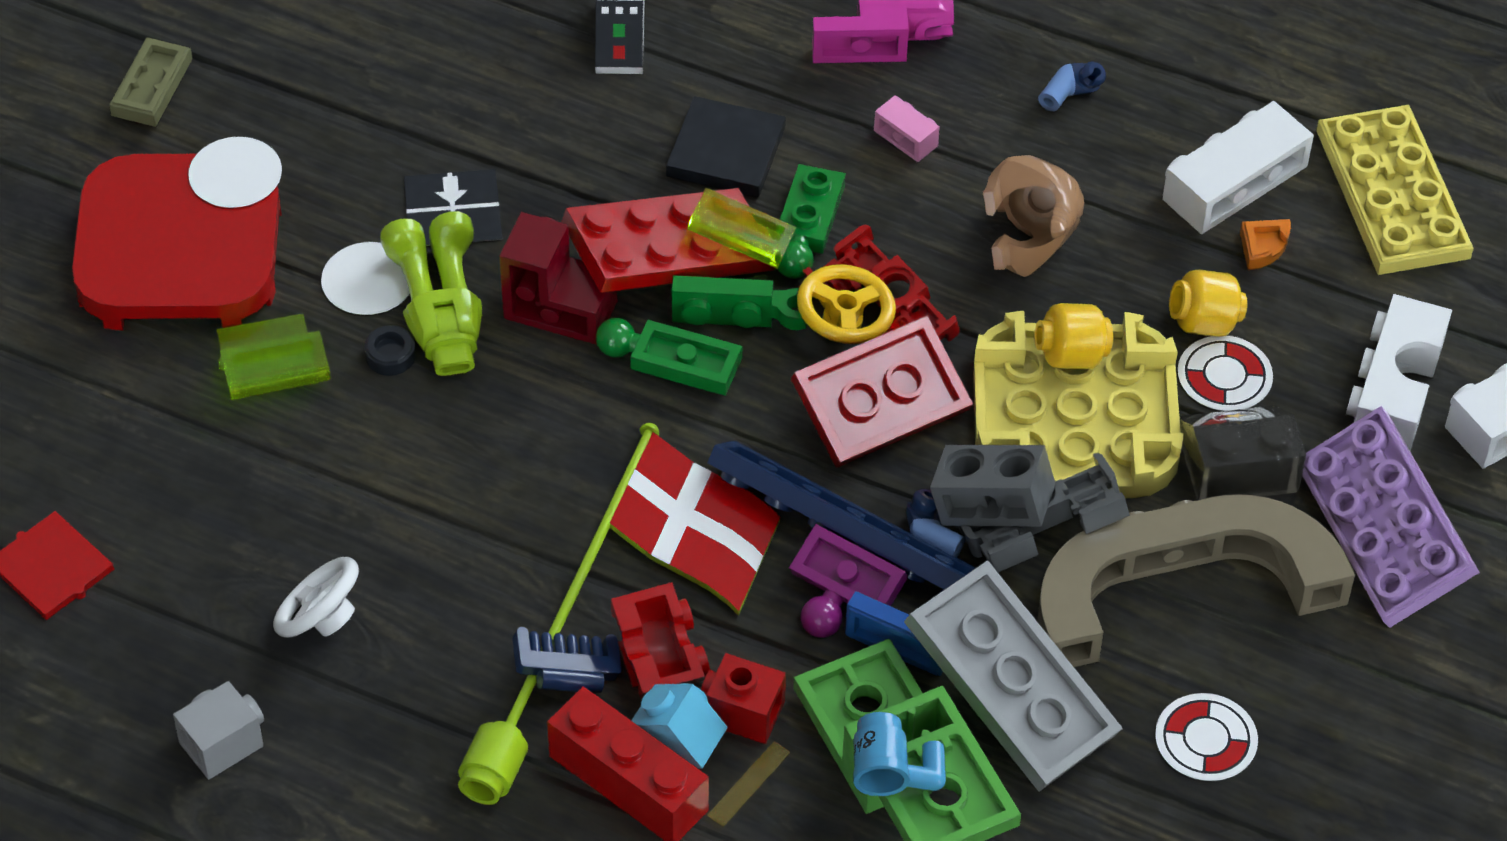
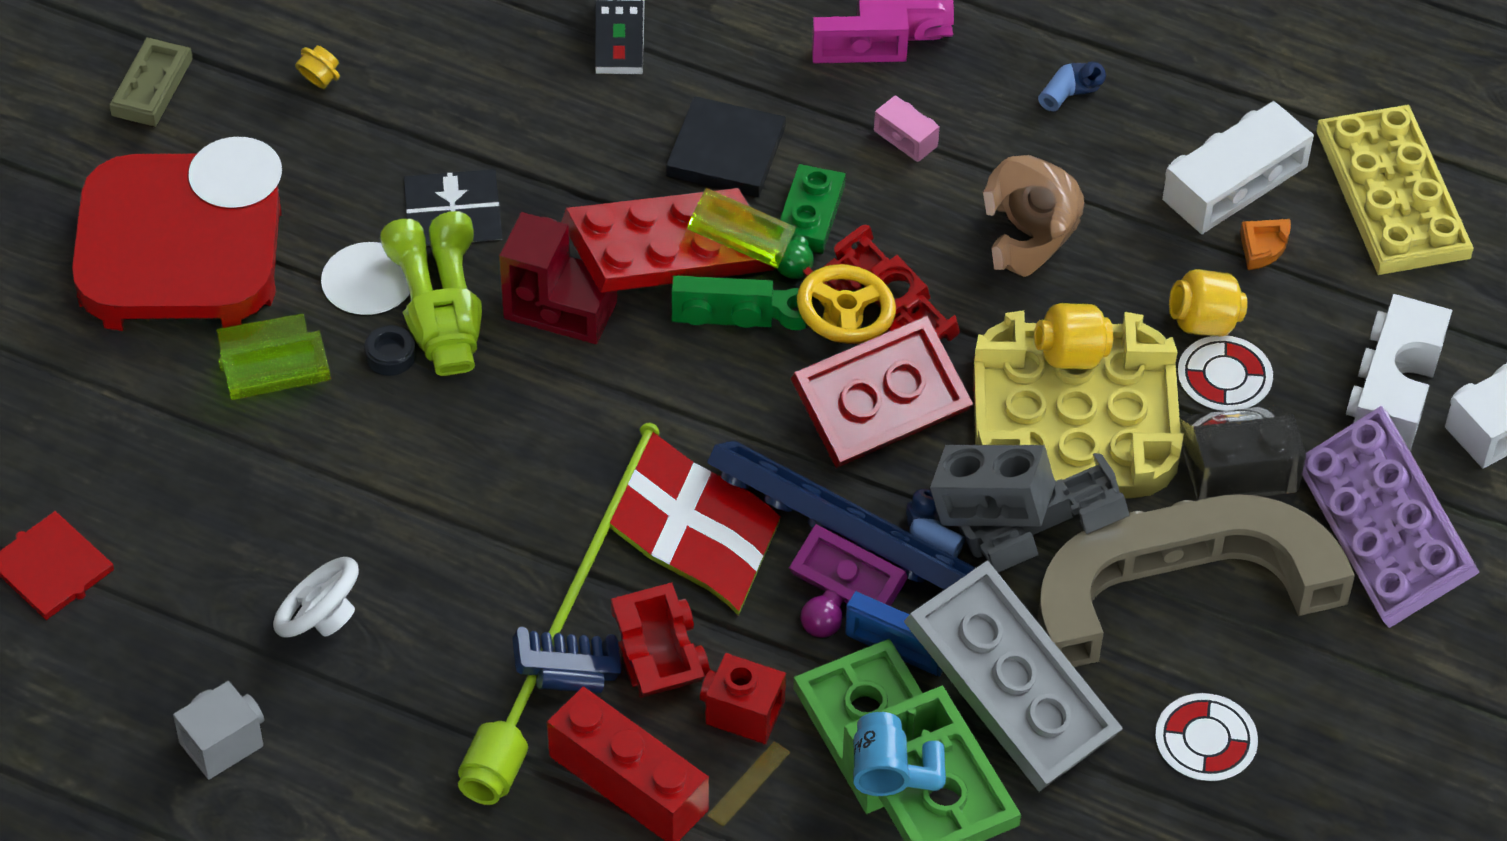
(318, 66): none -> yellow plate
(672, 353): green plate -> none
(681, 720): medium azure brick -> none

